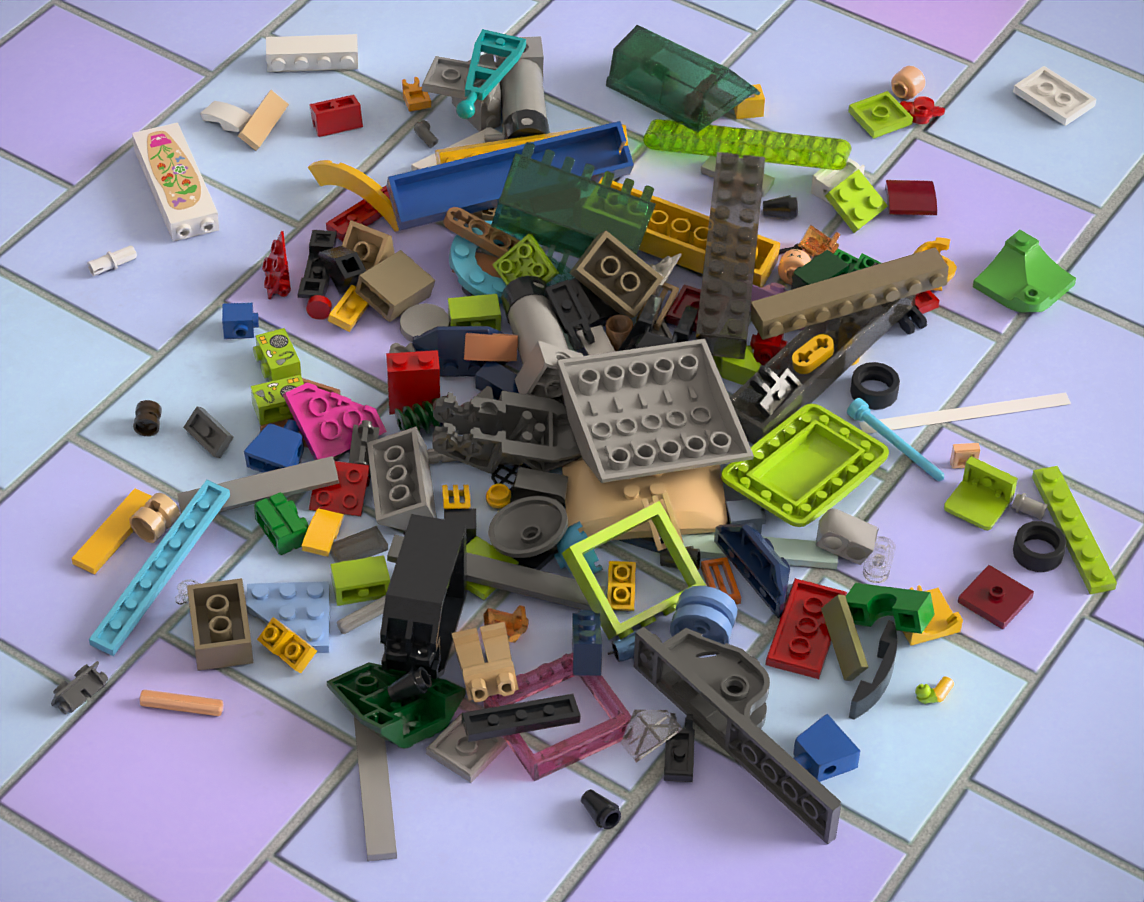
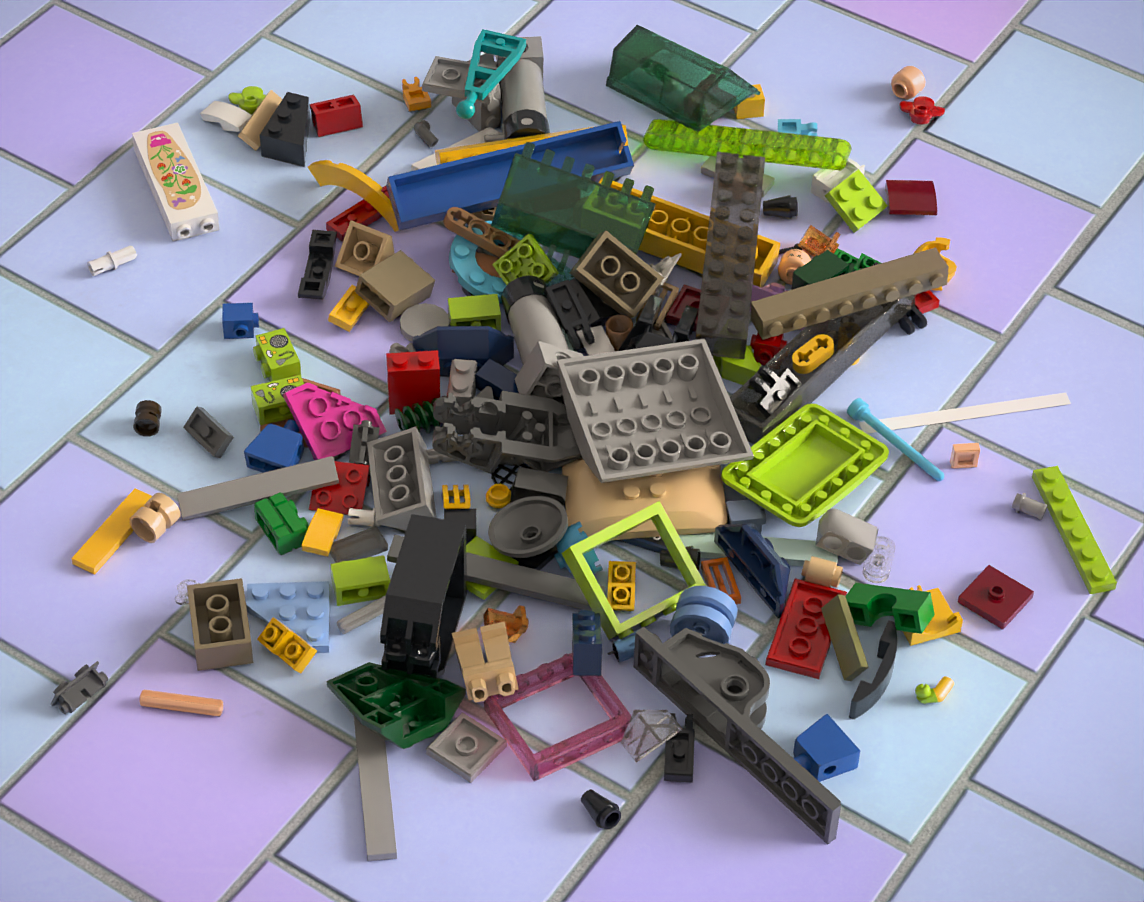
(159, 568): medium azure plate -> none
(248, 99): none -> lime plate
(276, 269): red hinge -> none
(287, 131): none -> black wedge
(312, 53): white brick -> none
(319, 307): red tile -> none
(342, 266): black slope -> none
(366, 517): none -> white pin
(411, 684): black cone -> none
(462, 380): none -> light grey brick
(491, 347): nougat slope -> none
(520, 717): black plate -> none
(654, 499): tan tile -> none
(795, 127): none -> medium azure plate
(822, 572): none -> tan brick
(877, 372): black tyre -> none
(880, 114): lime plate -> none
(981, 494): lime bracket -> none
(1024, 276): bright green slope -> none
(1045, 532): black tyre -> none
(1054, 95): white plate -> none

